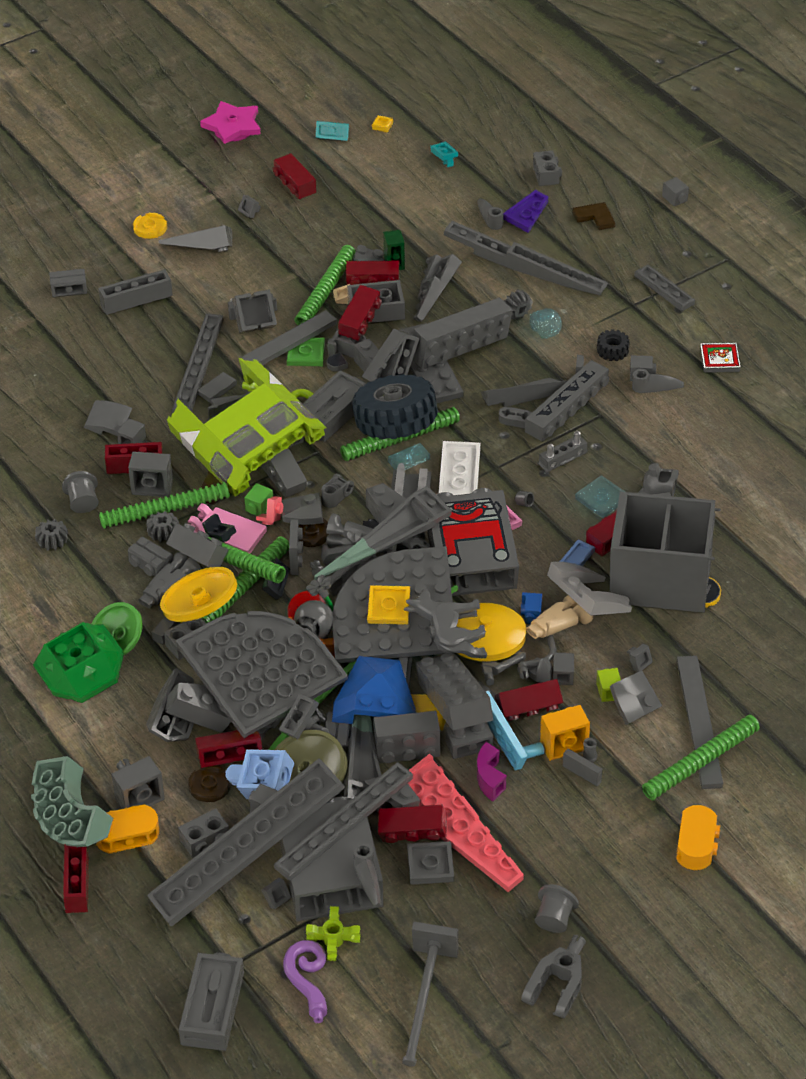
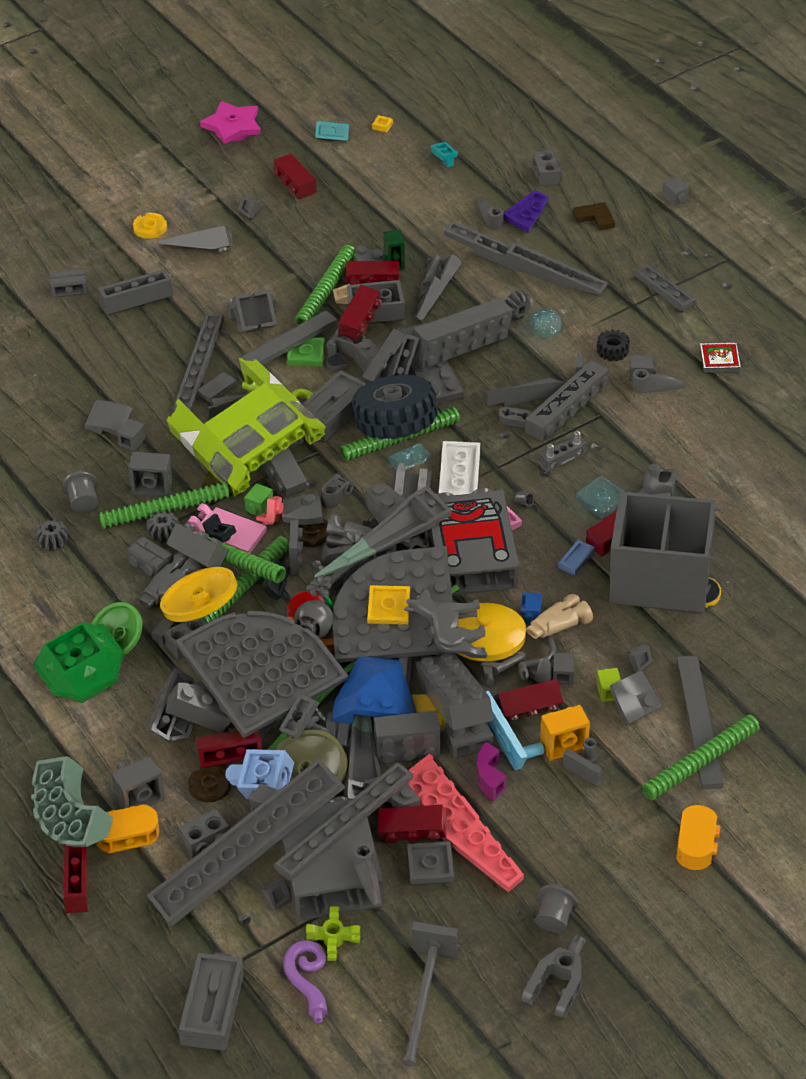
(119, 455): dark red brick -> none
(571, 579): light grey wedge -> none

